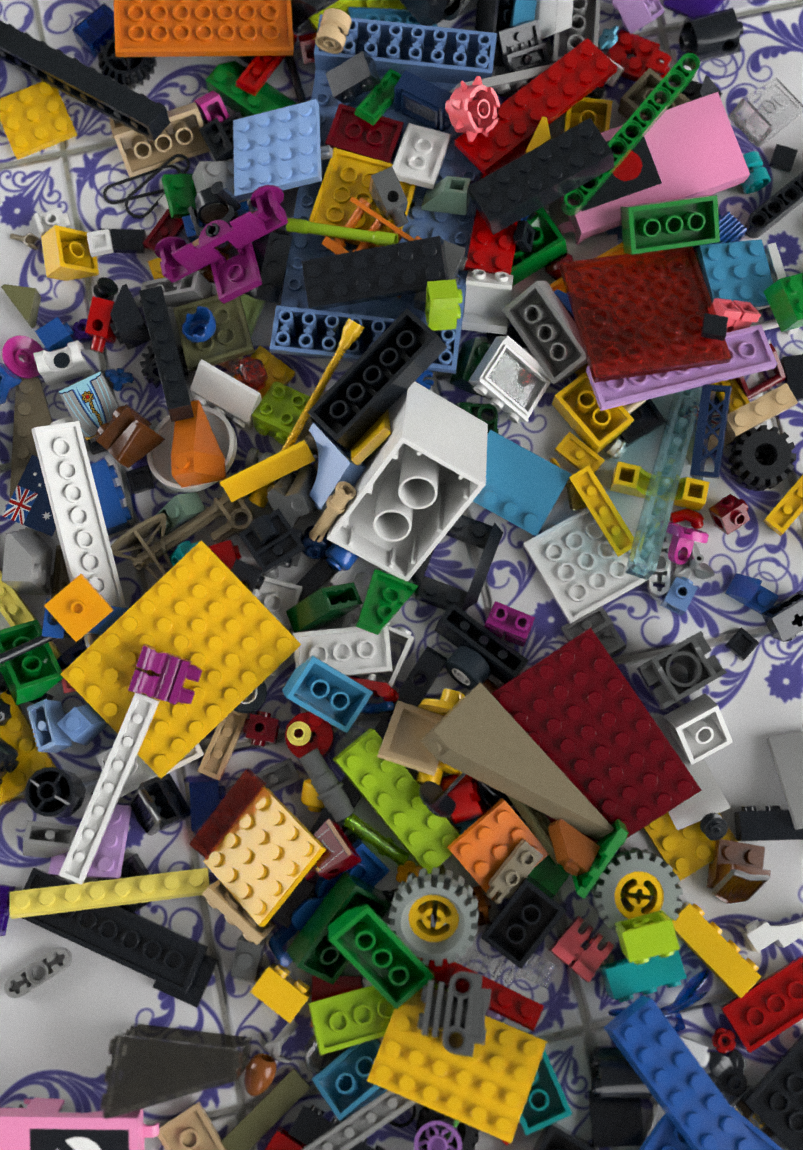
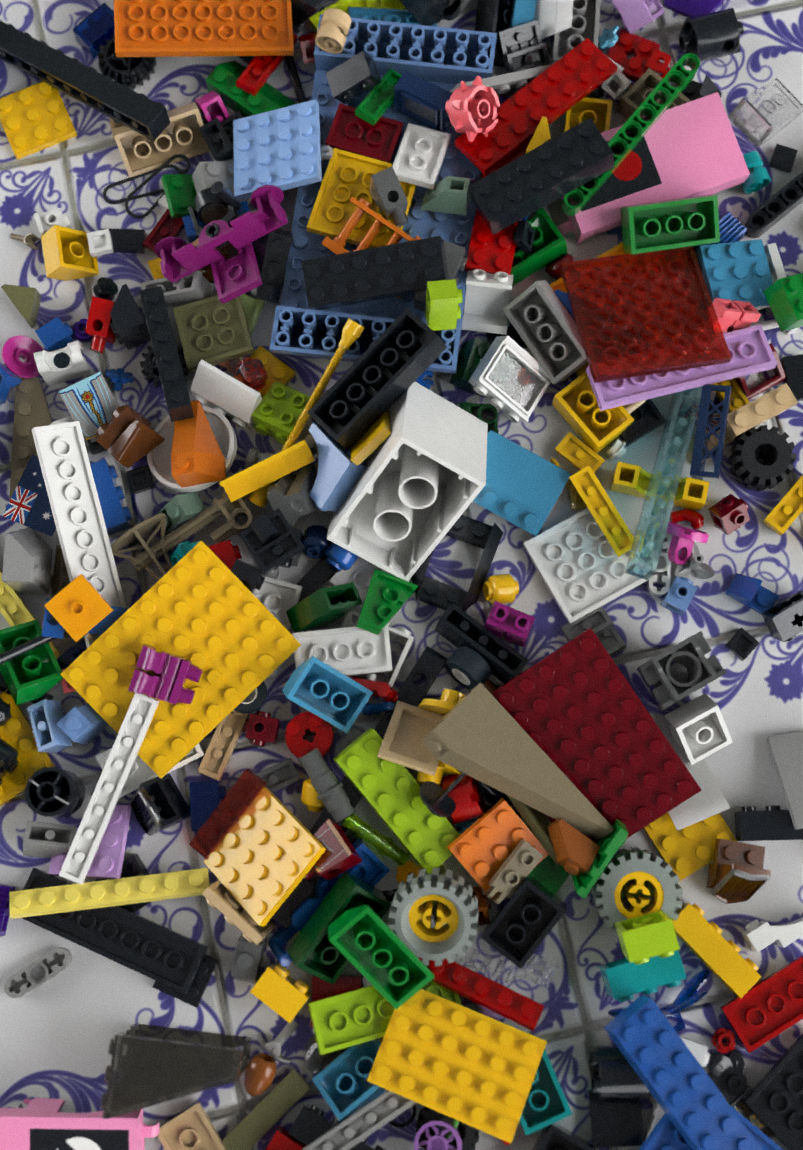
(199, 326): blue hair -> none
(306, 227): lime piece -> none
(306, 733): light yellow plate -> none
(336, 505): tan pin -> none
(456, 1012): dark grey piece -> none
(500, 589): none -> yellow head
(569, 948): coral legs -> none
(617, 85): none -> white leg
(713, 826): black wheel -> none
(714, 327): black tile -> none

